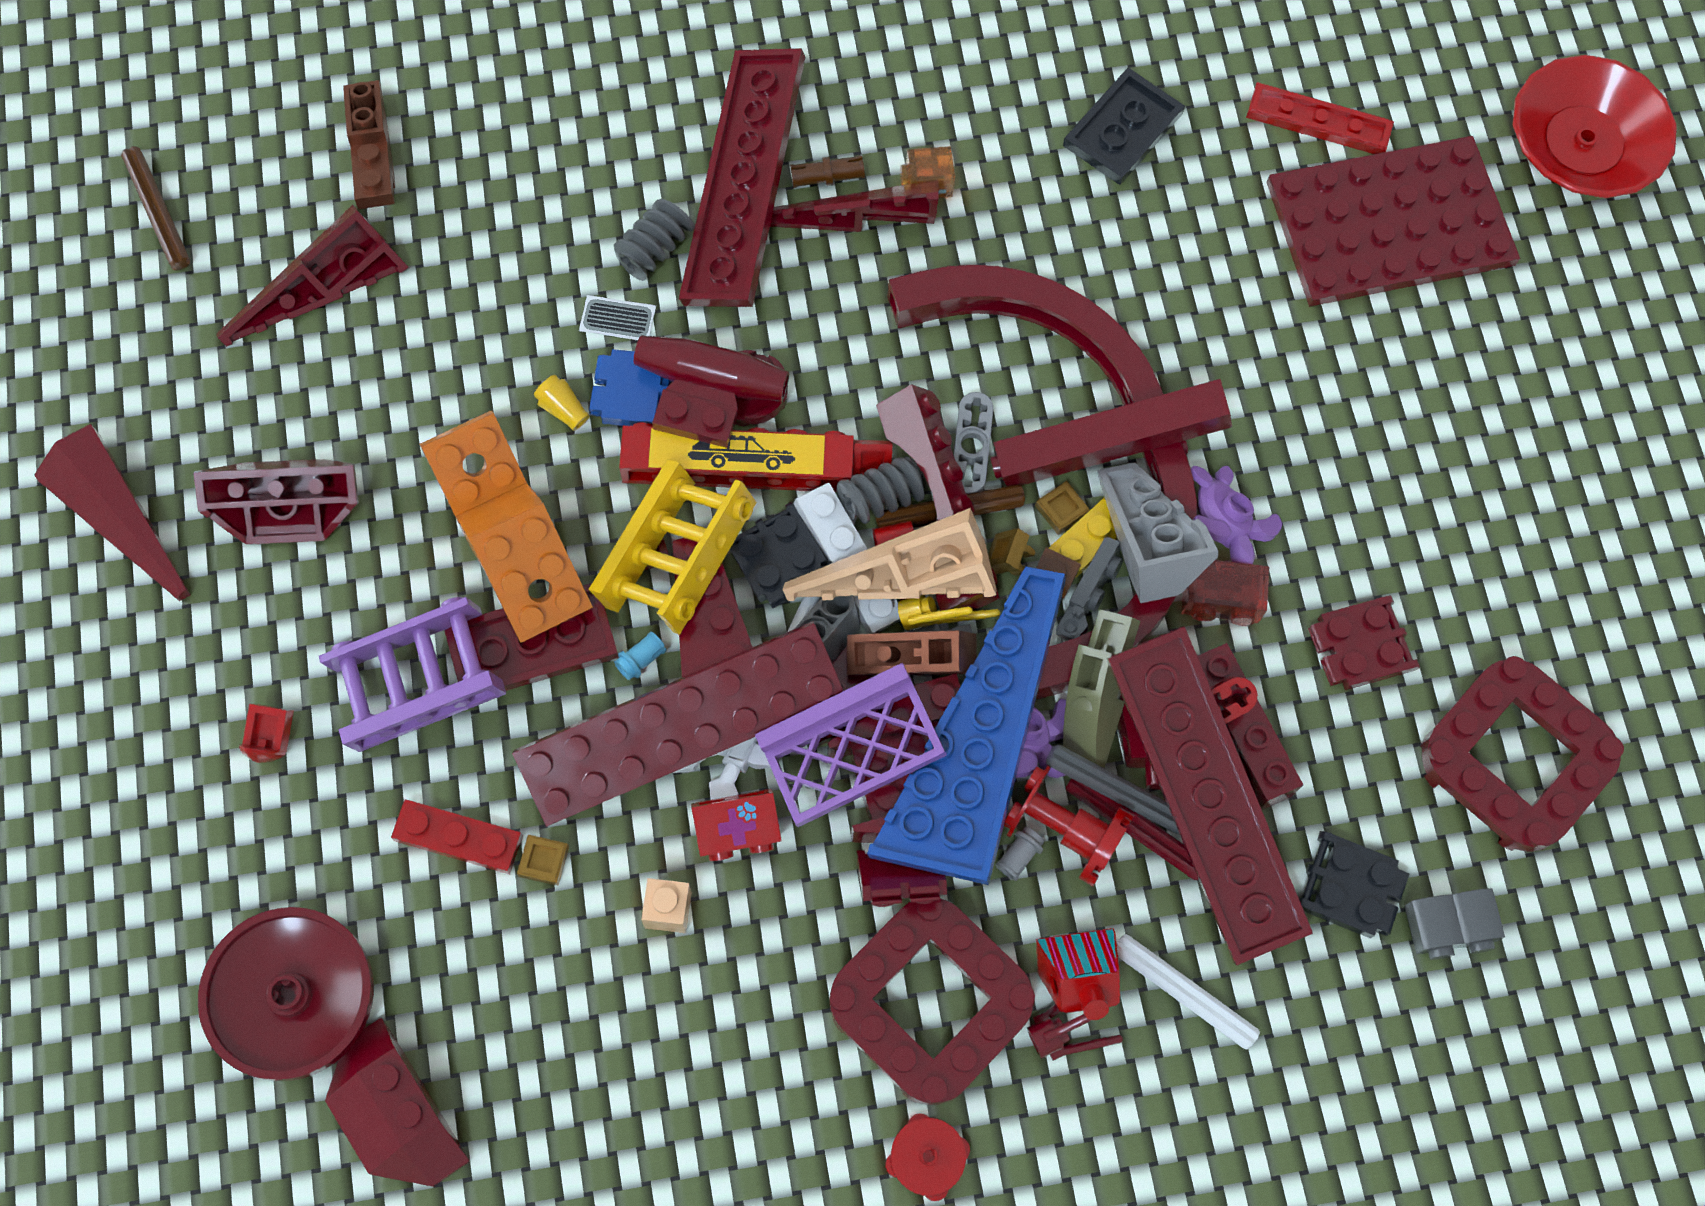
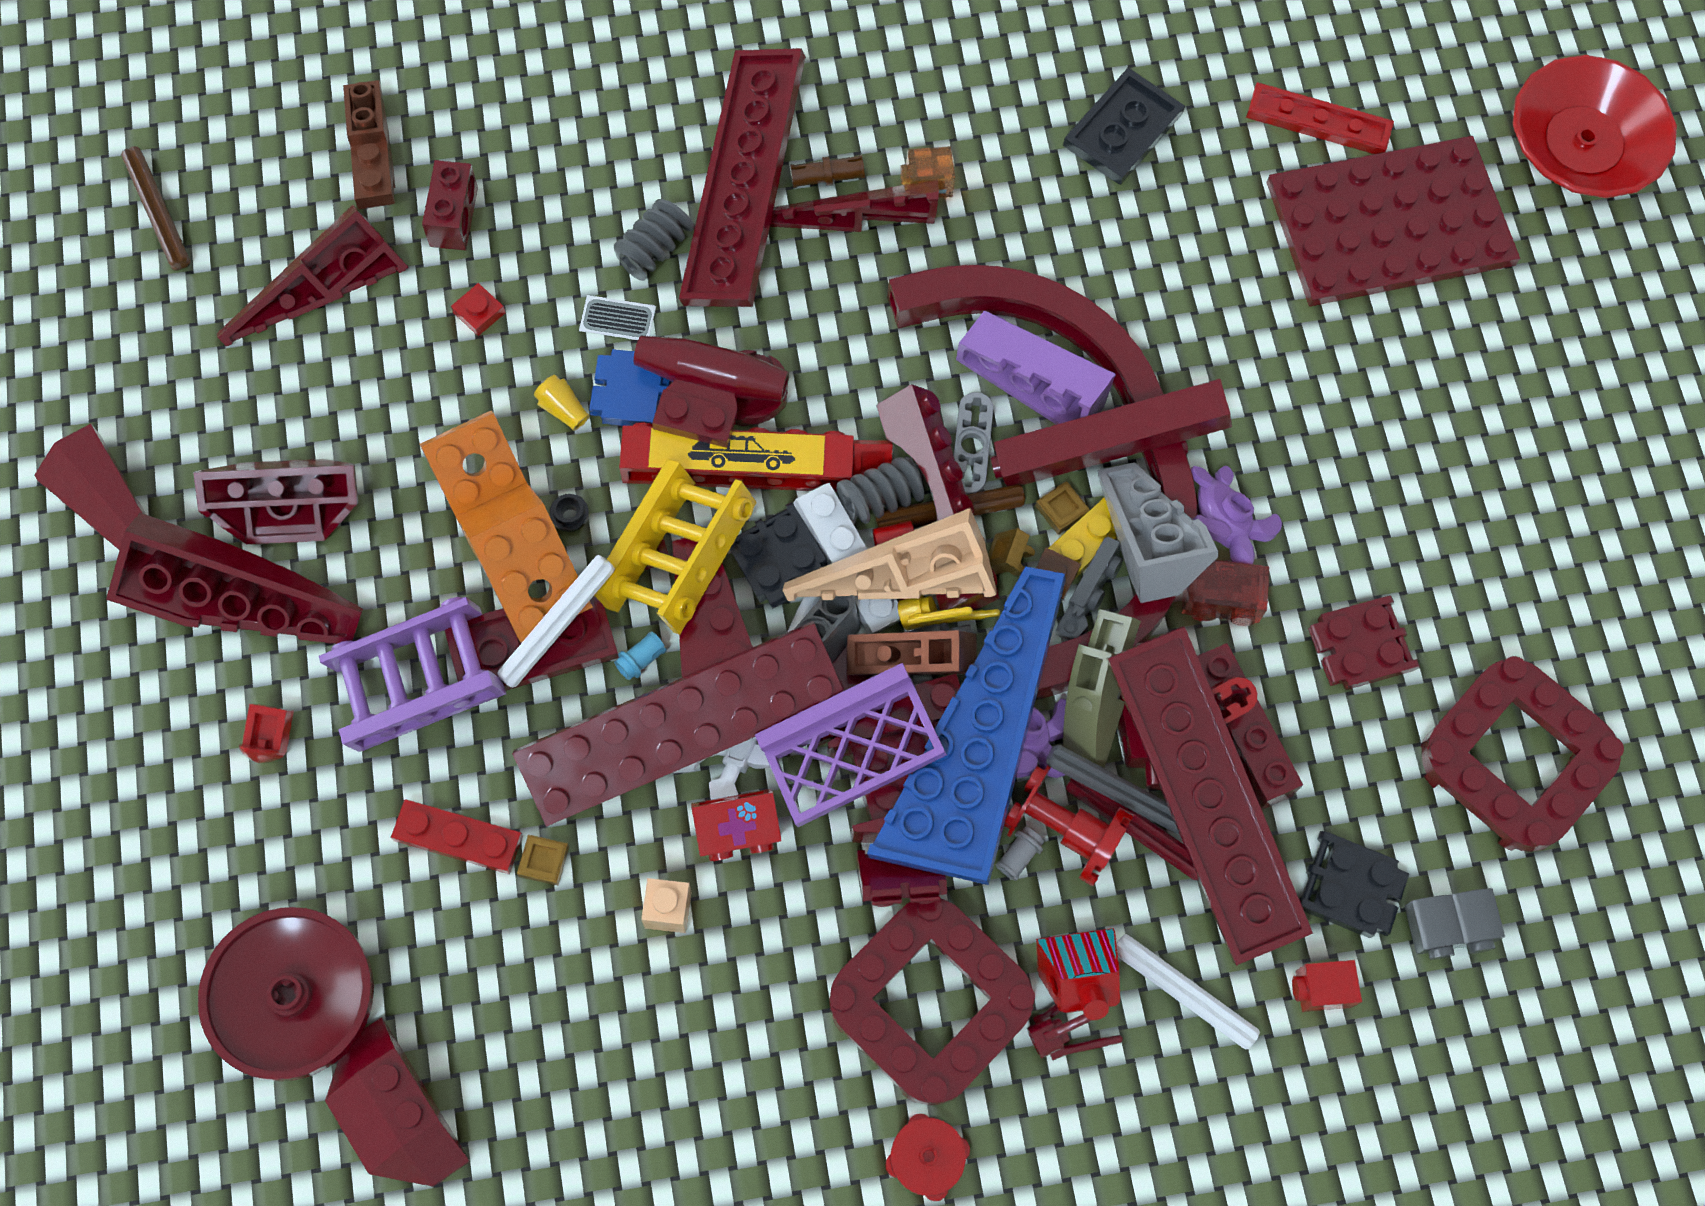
(220, 585): none -> dark red wedge
(450, 205): none -> dark red brick
(478, 309): none -> red plate
(556, 621): none -> white axle
(569, 502): none -> black plate
(1034, 370): none -> medium lavender wedge
(1327, 986): none -> red brick

